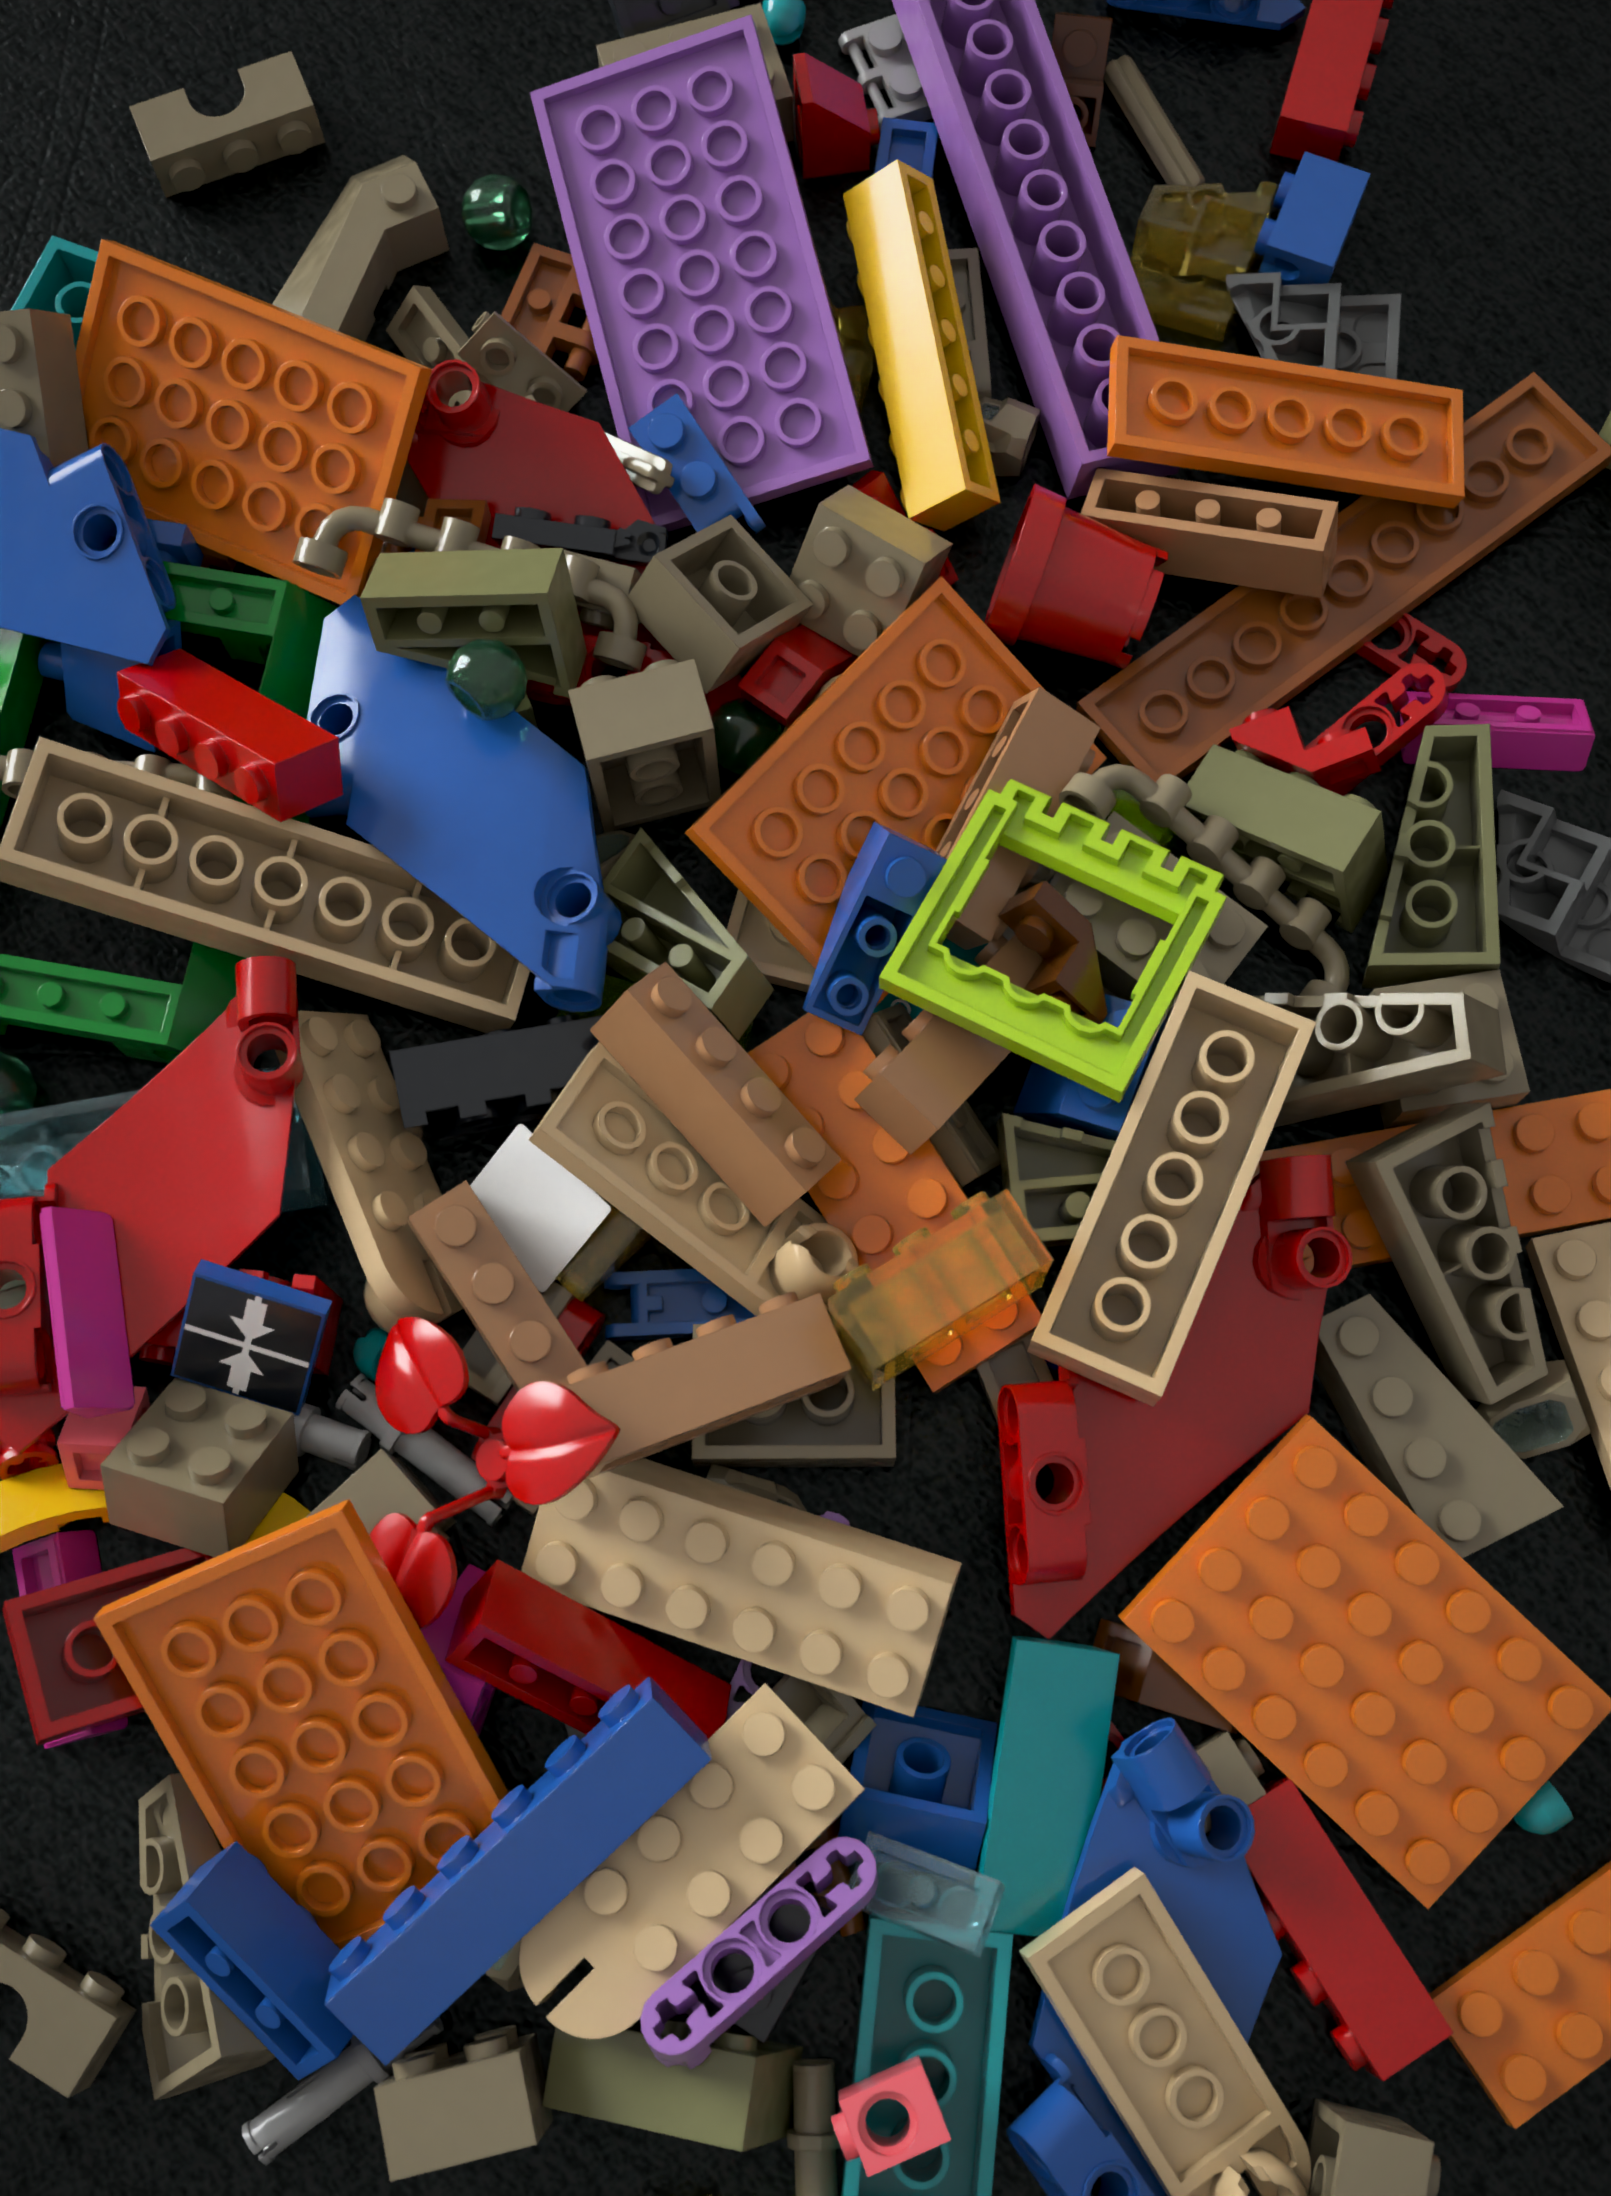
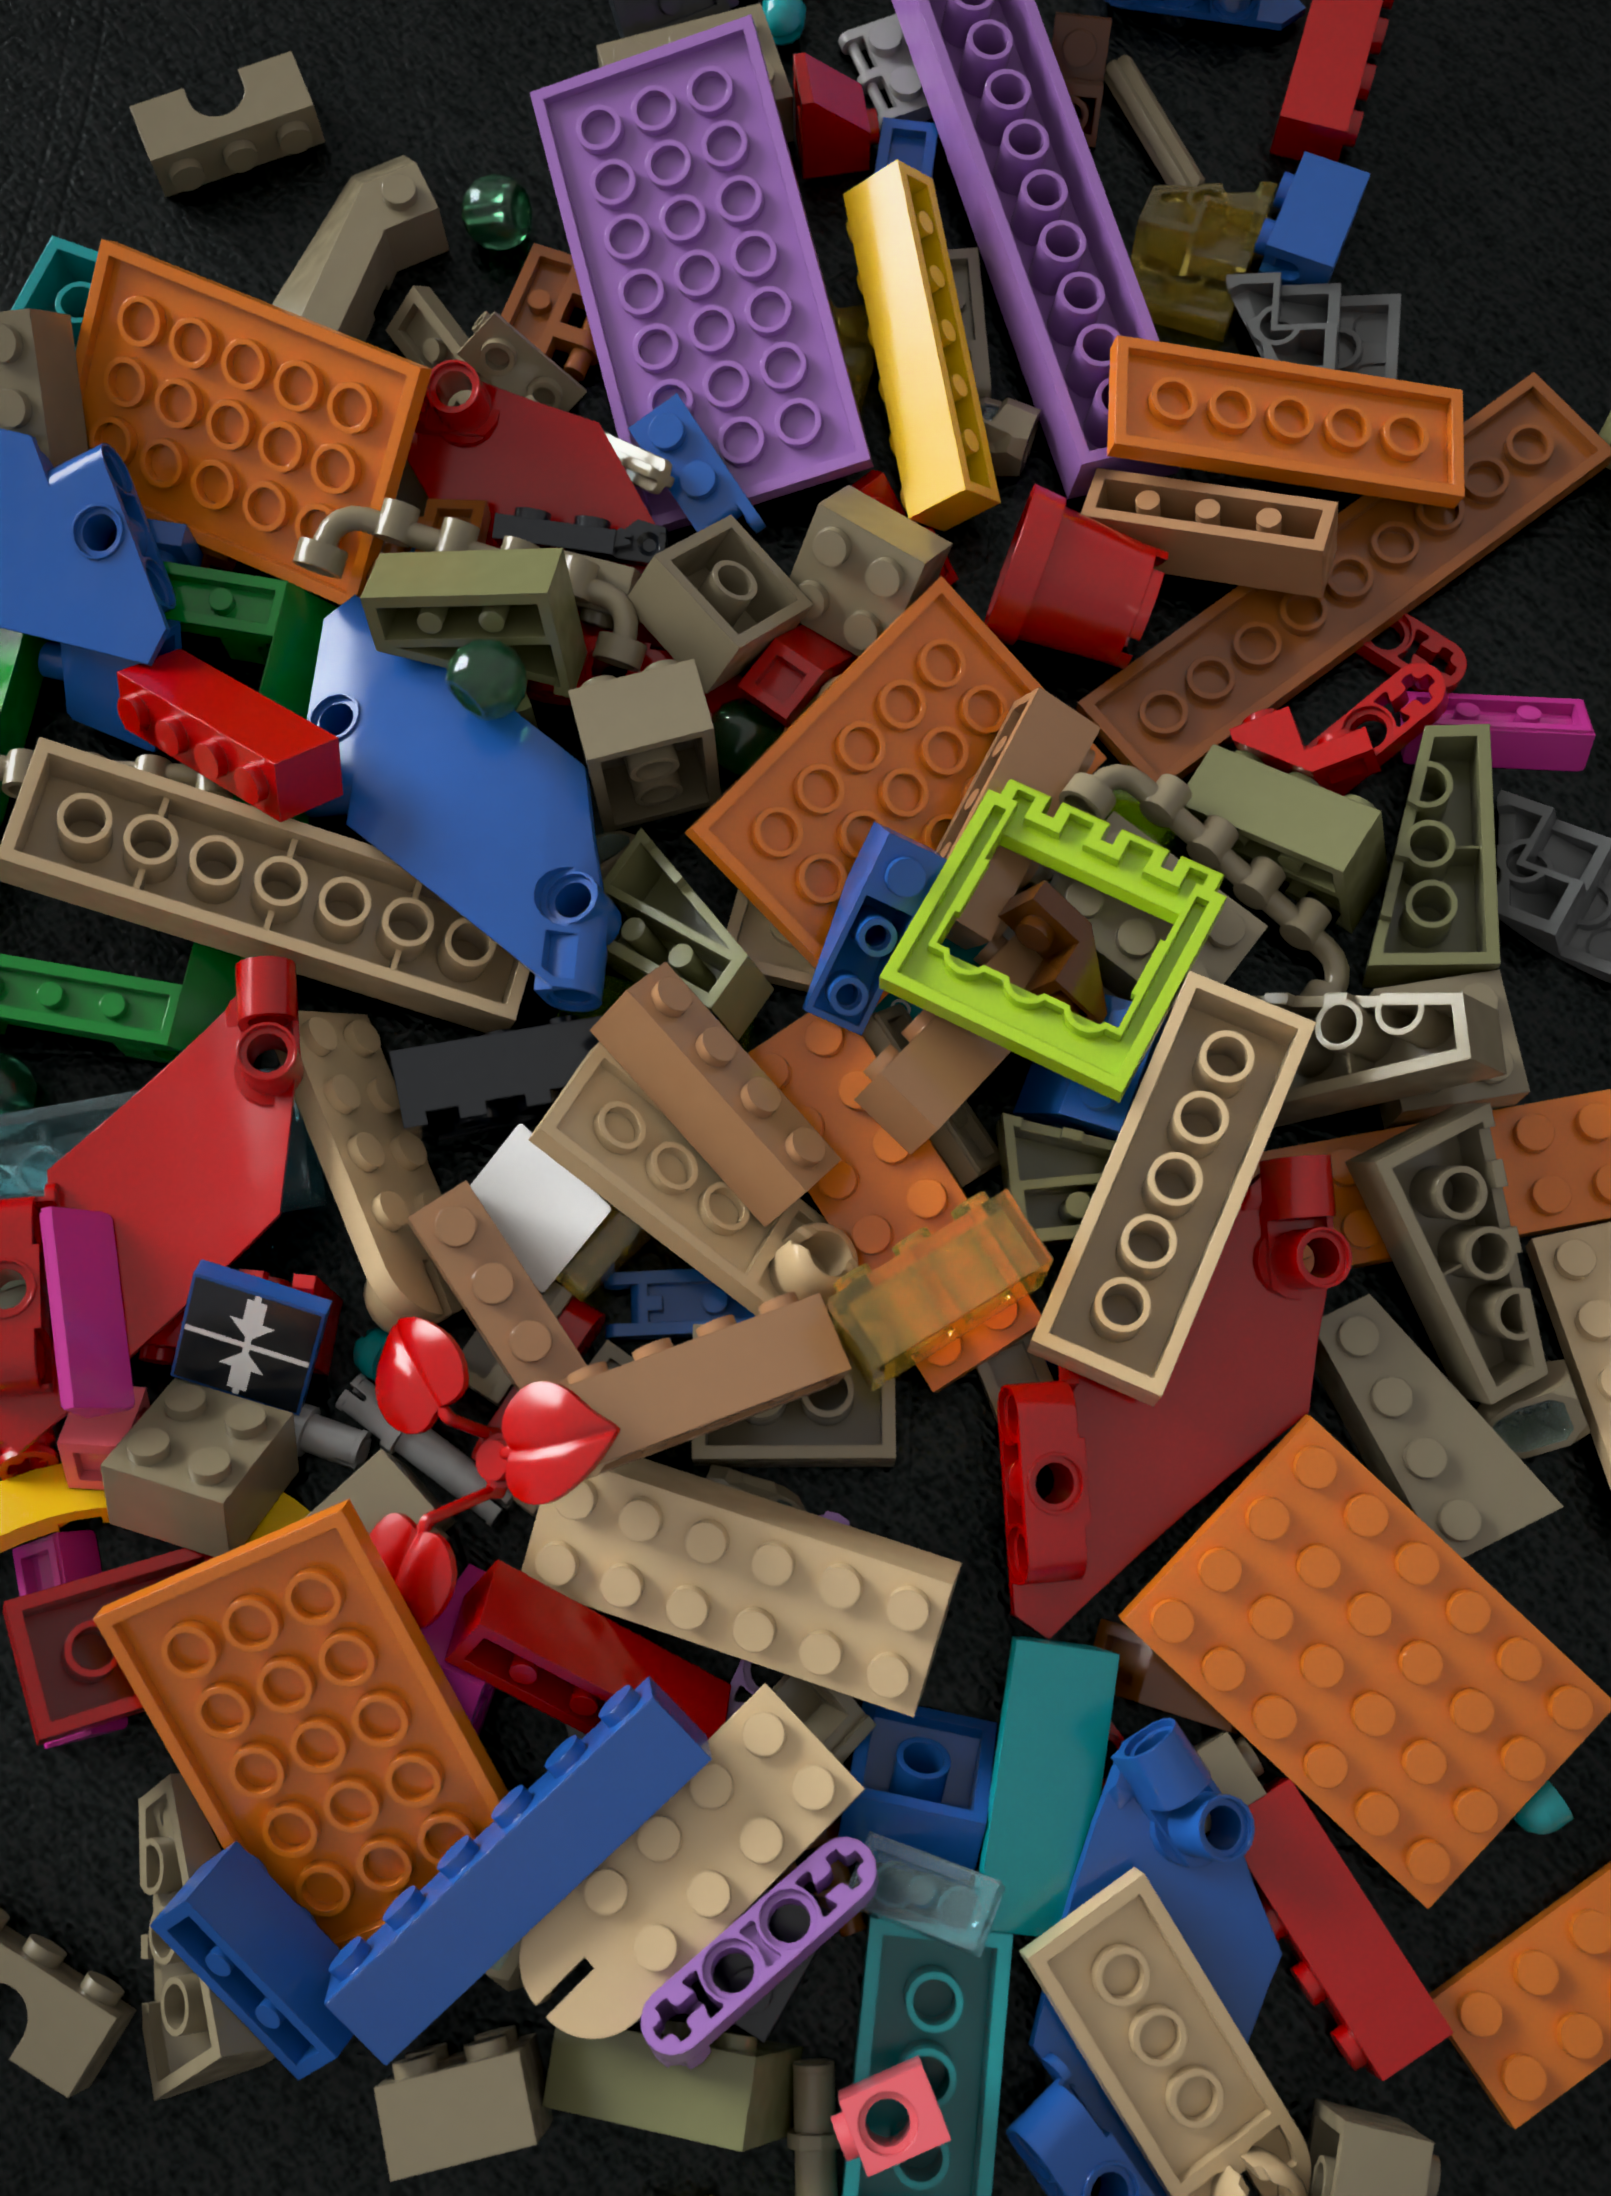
(321, 2095): light grey pin -> none

